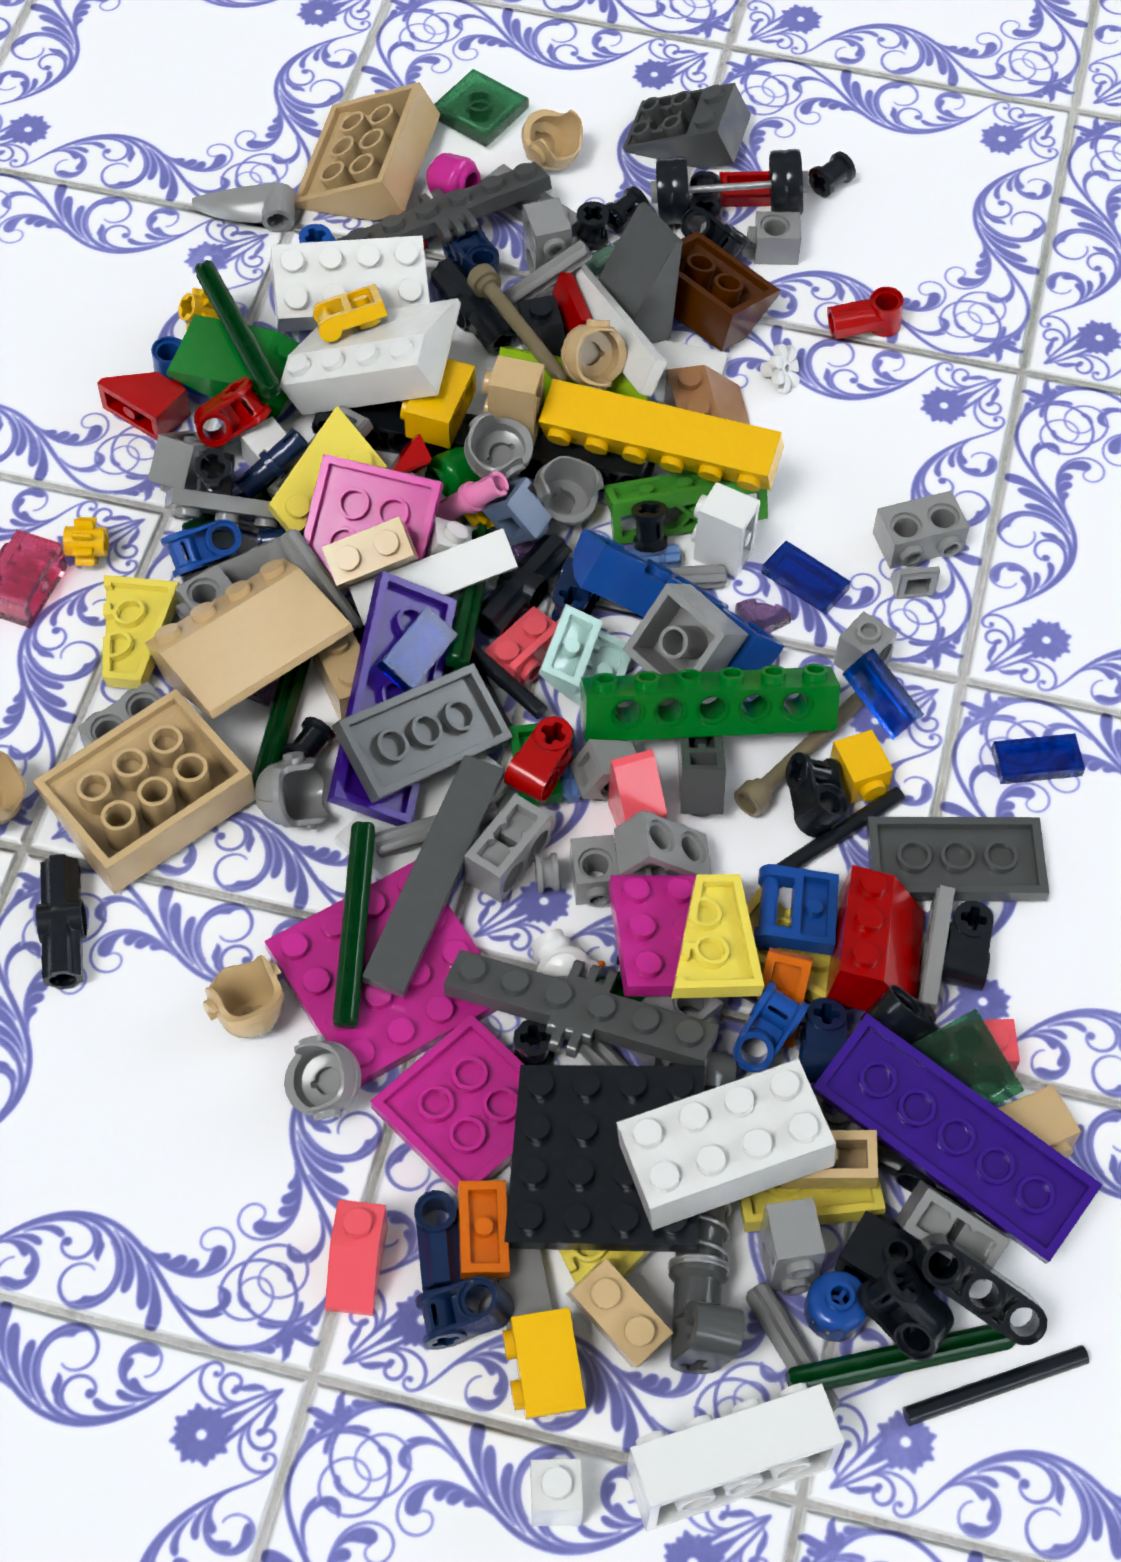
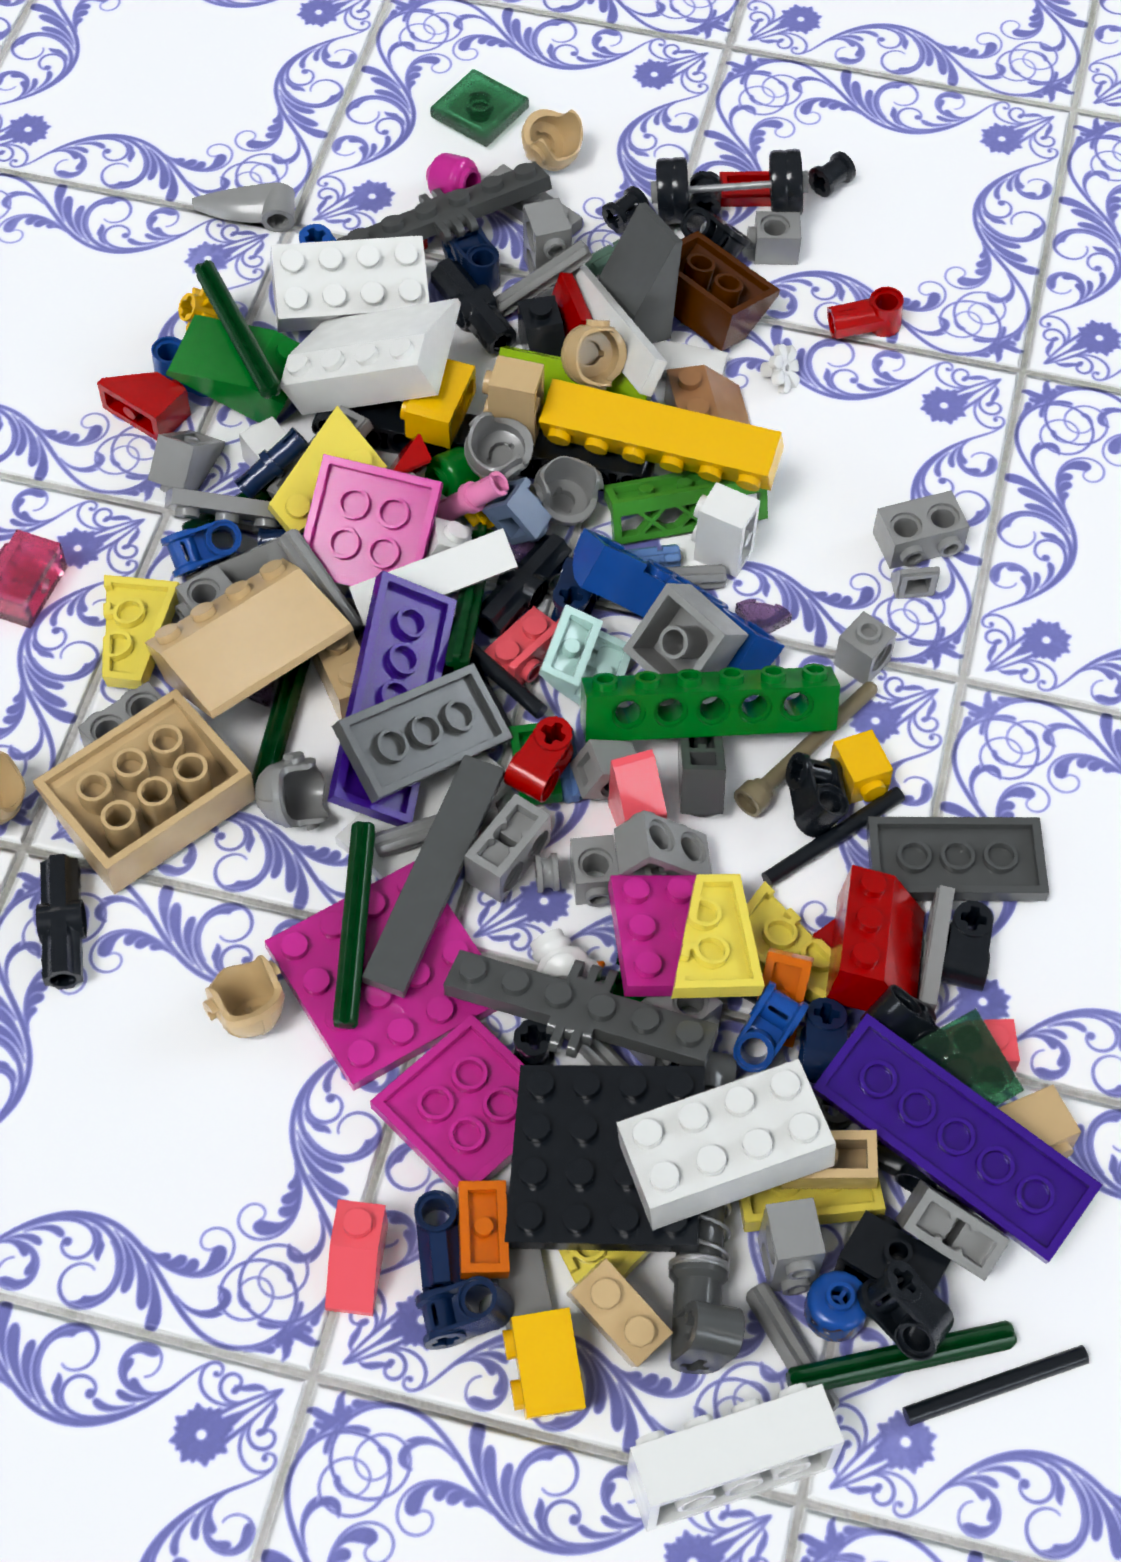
(85, 541): yellow gear -> none
(215, 472): black piece -> none
(232, 411): red piece -> none
(312, 738): black bush -> none
(322, 1078): light grey cap -> none
(355, 308): yellow plate -> none
(369, 154): tan slope -> none
(369, 553): tan brick -> none
(416, 650): clear blue tile -> none
(487, 284): dark tan piece -> none
(556, 1492): white brick -> none
(592, 220): black bush -> none
(649, 526): black bush -> none
(691, 124): dark grey slope -> none
(806, 577): clear blue tile -> none
(811, 910): blue plate -> none
(883, 693): clear blue tile -> none
(996, 1306): black beam -> none
(1037, 758): clear blue tile -> none

